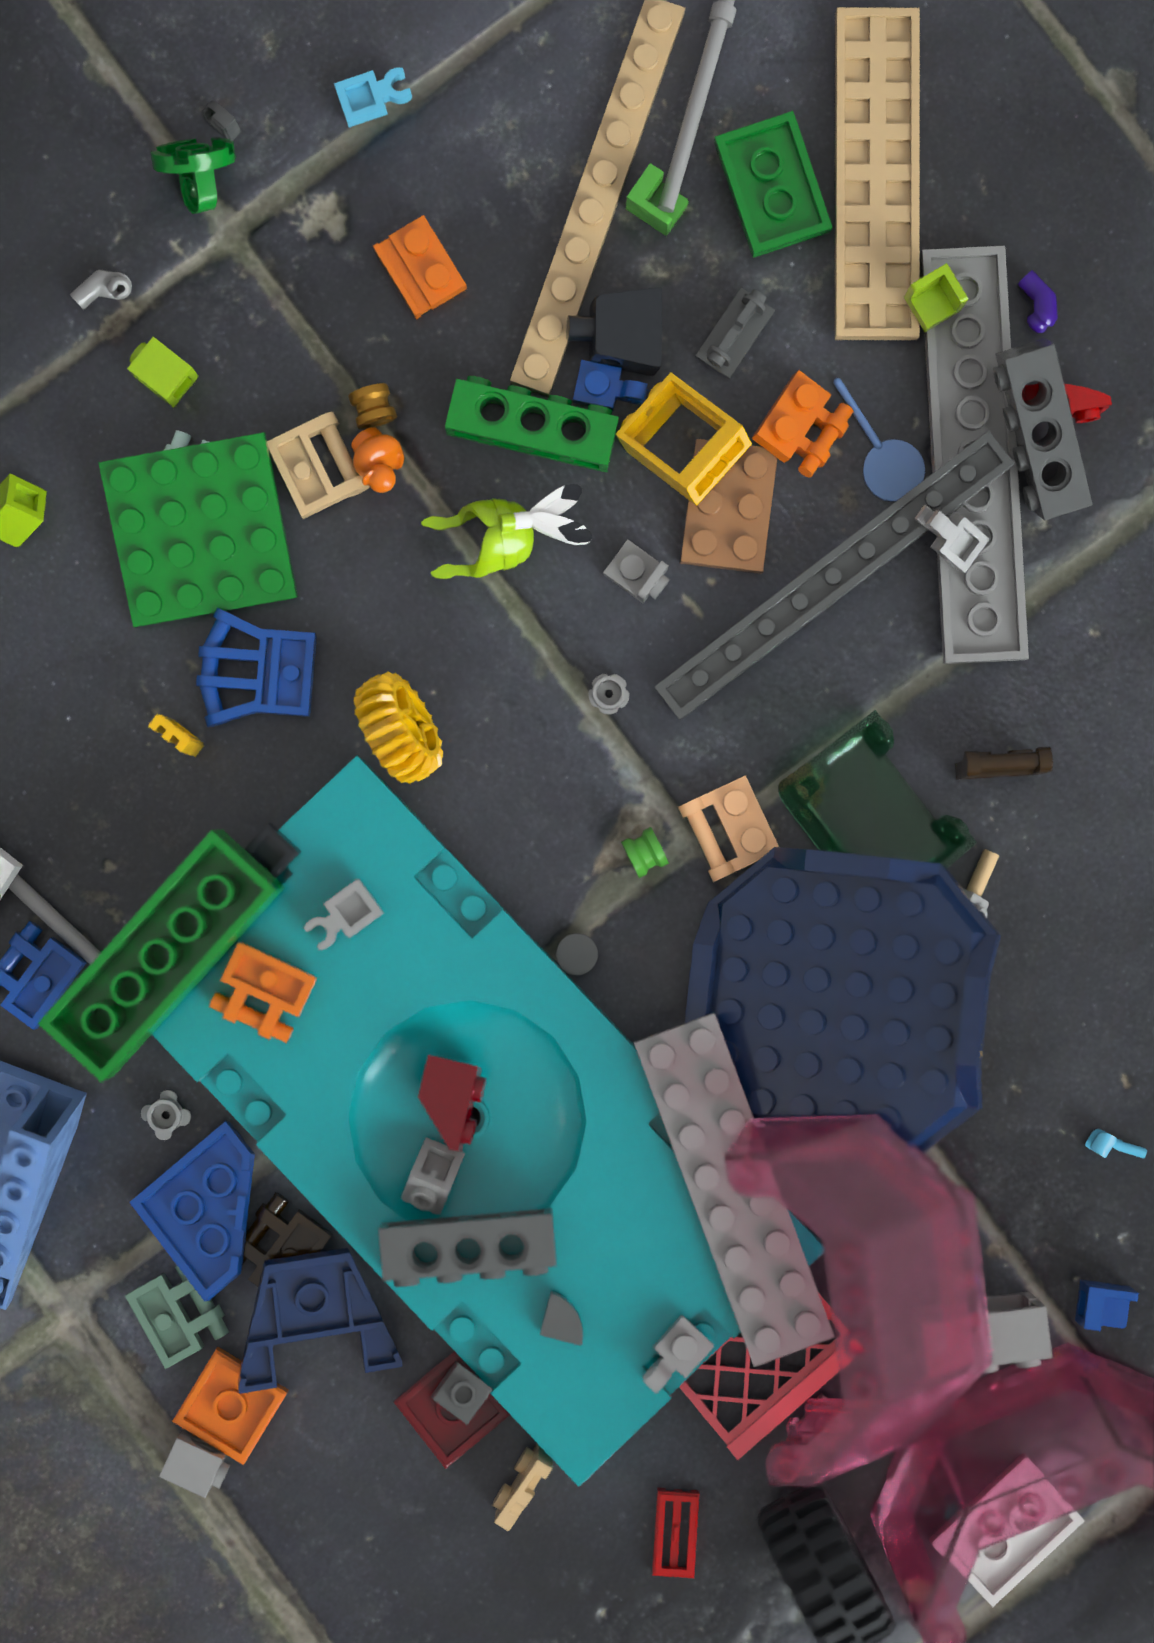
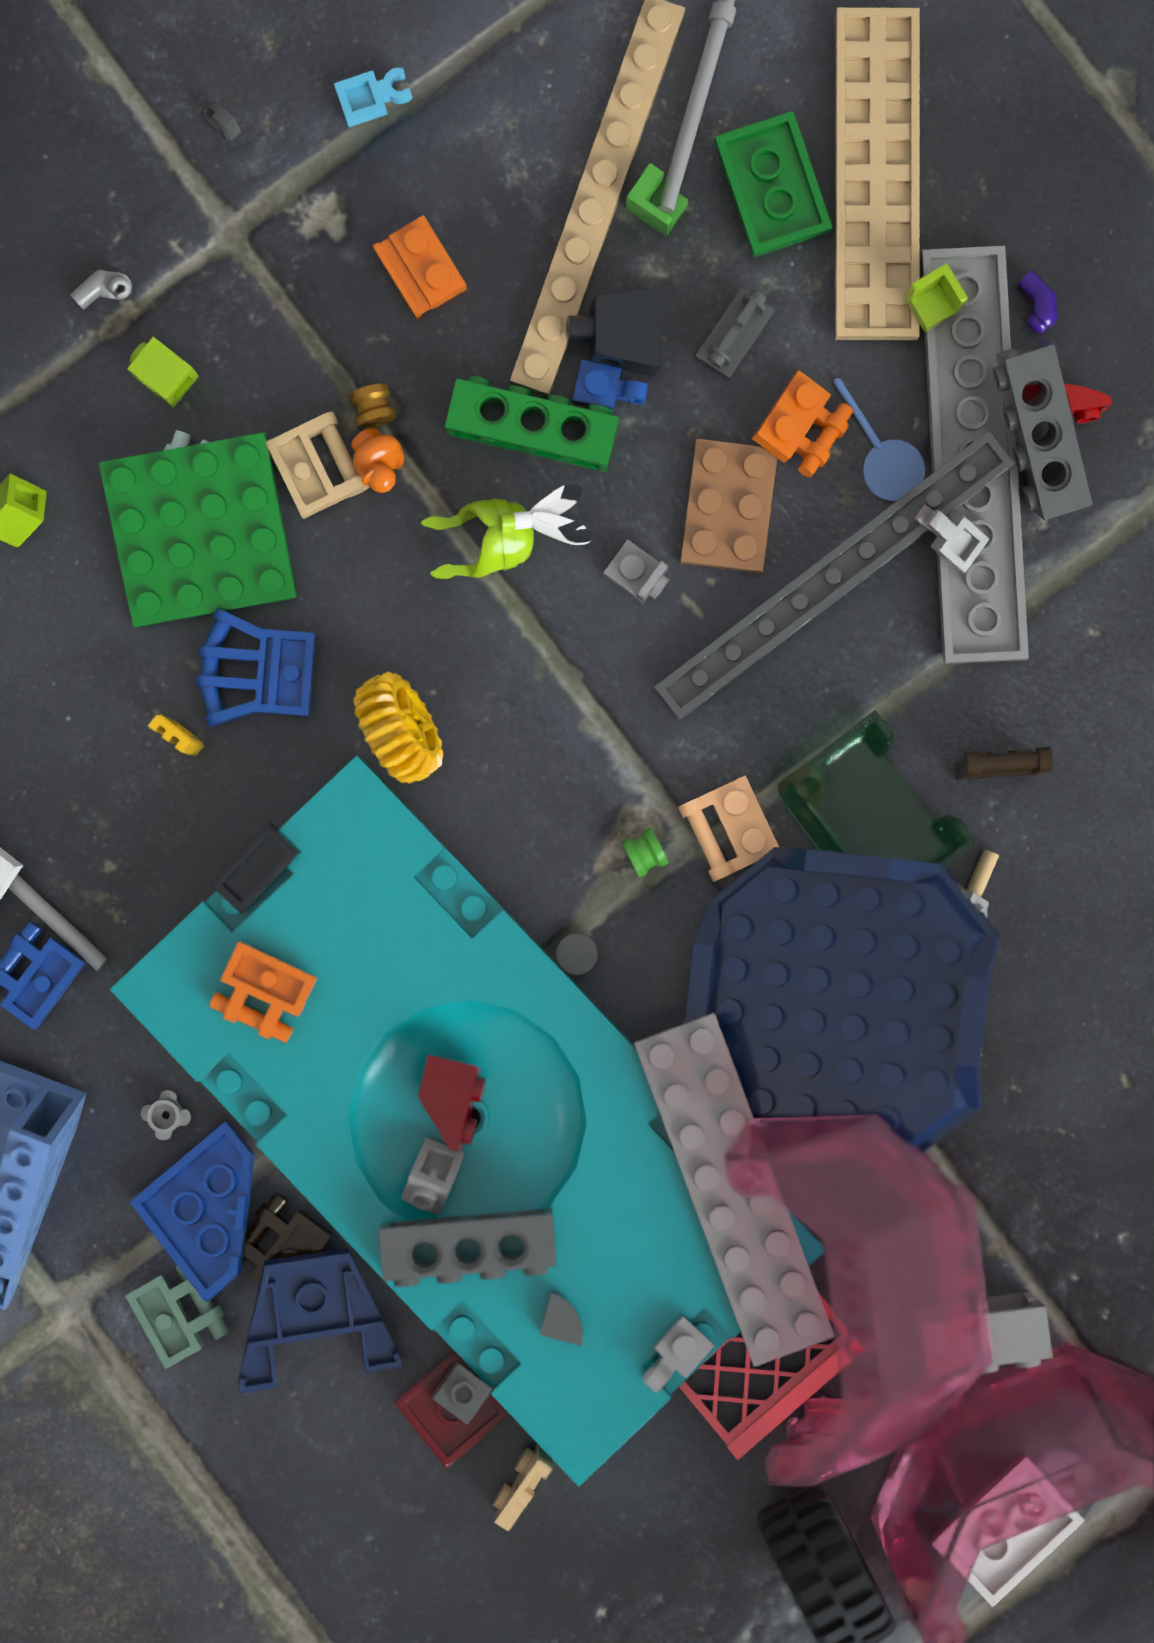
(161, 954): green brick -> none
(195, 168): green tile -> none
(195, 1465): light grey brick -> none
(221, 1414): orange plate -> none
(349, 910): light grey plate -> none
(601, 685): light grey plate -> none
(677, 1496): red tile -> none
(710, 462): yellow window -> none
(1102, 1143): medium azure hand -> none
(1103, 1304): blue panel -> none

